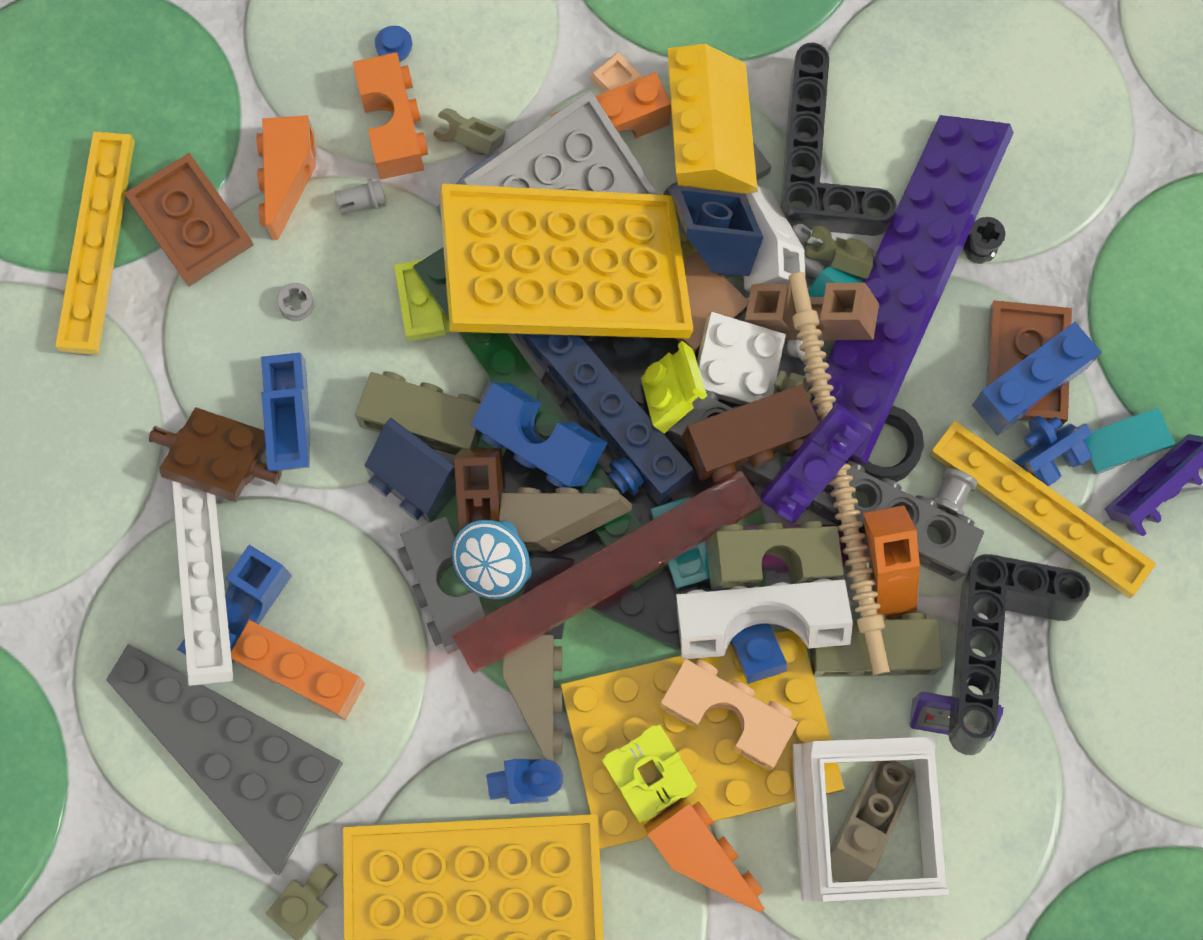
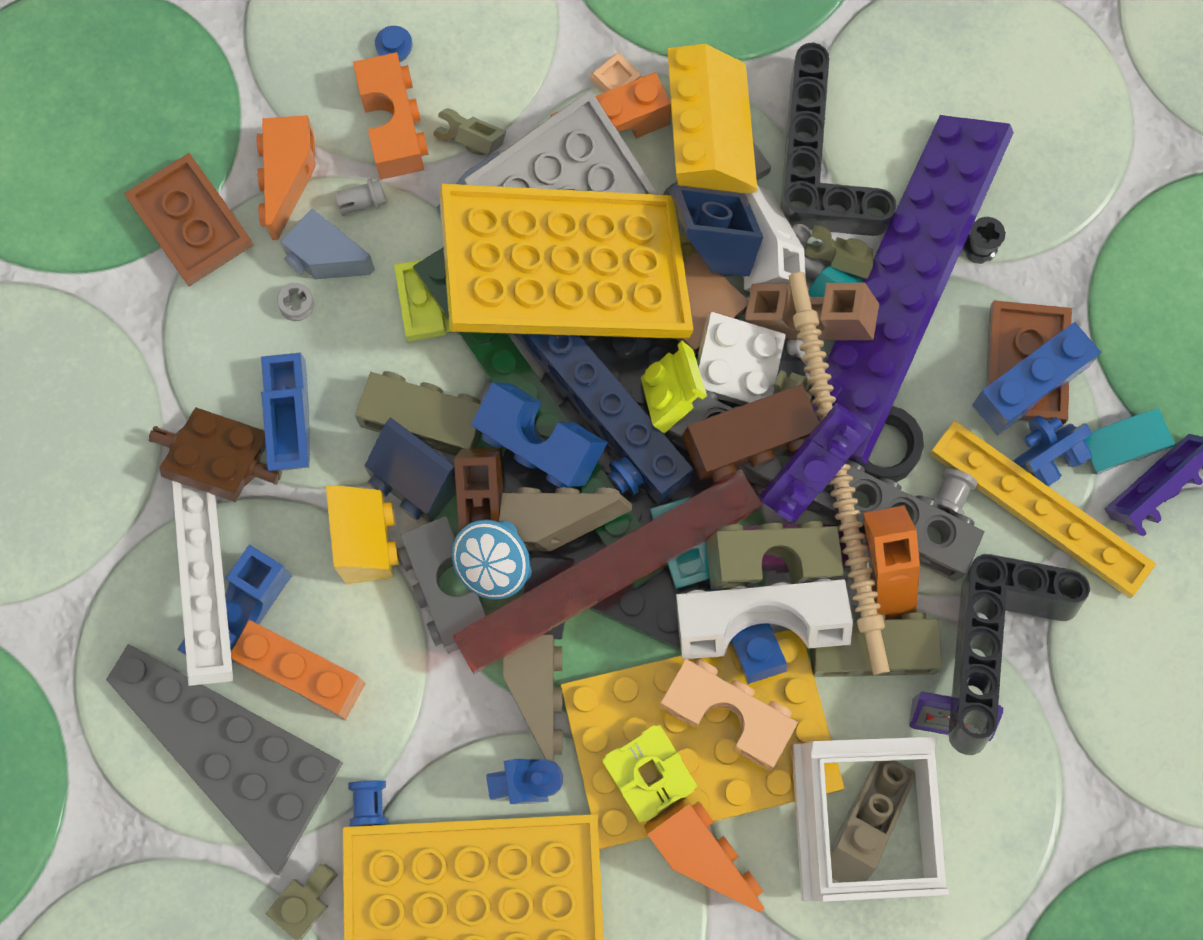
(95, 243): yellow plate -> none
(324, 250): none -> sand blue slope
(361, 534): none -> yellow slope
(367, 803): none -> blue bush

